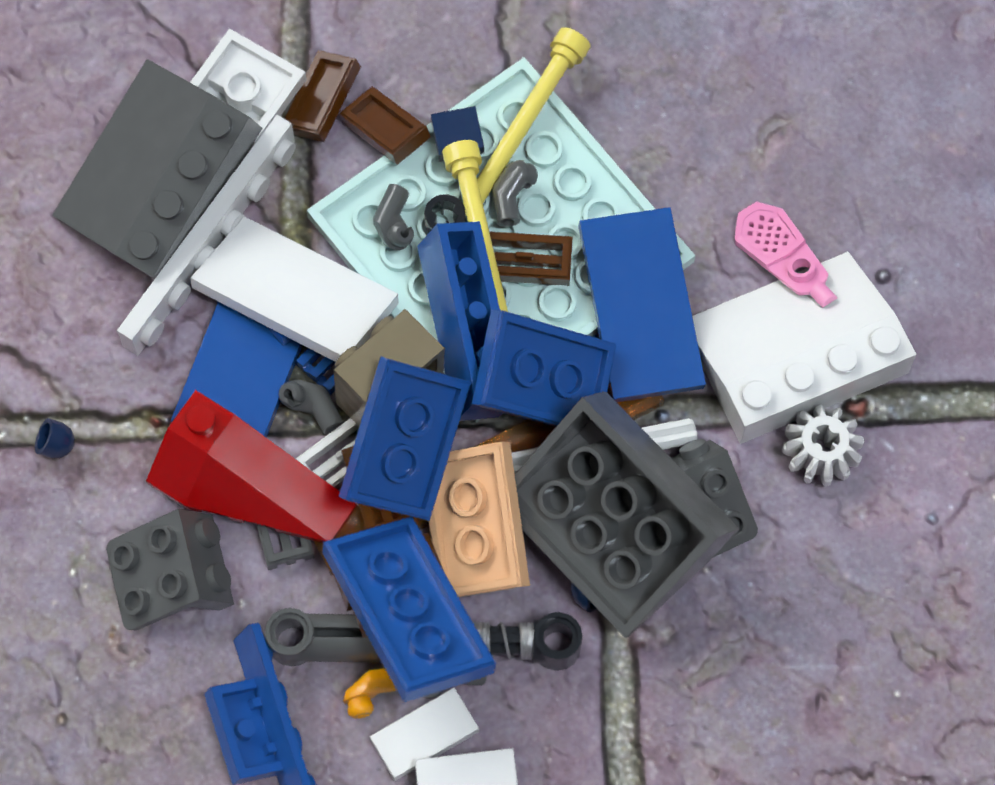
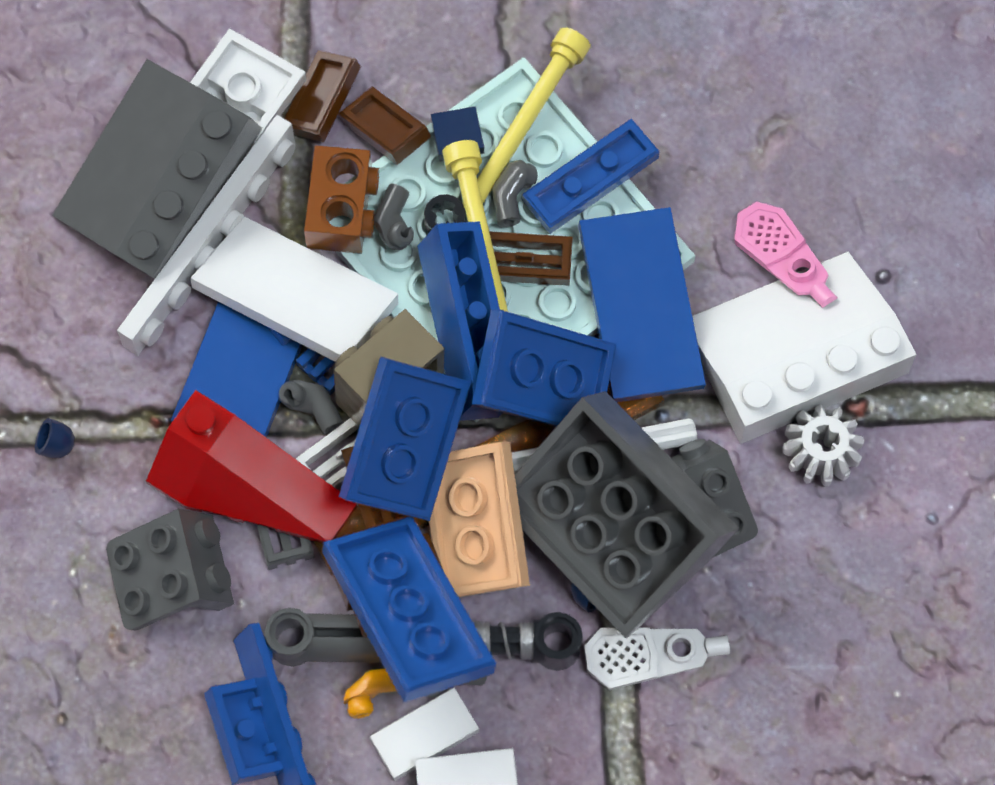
(331, 199): none -> dark orange brick
(590, 176): none -> blue tile
(656, 653): none -> white piece

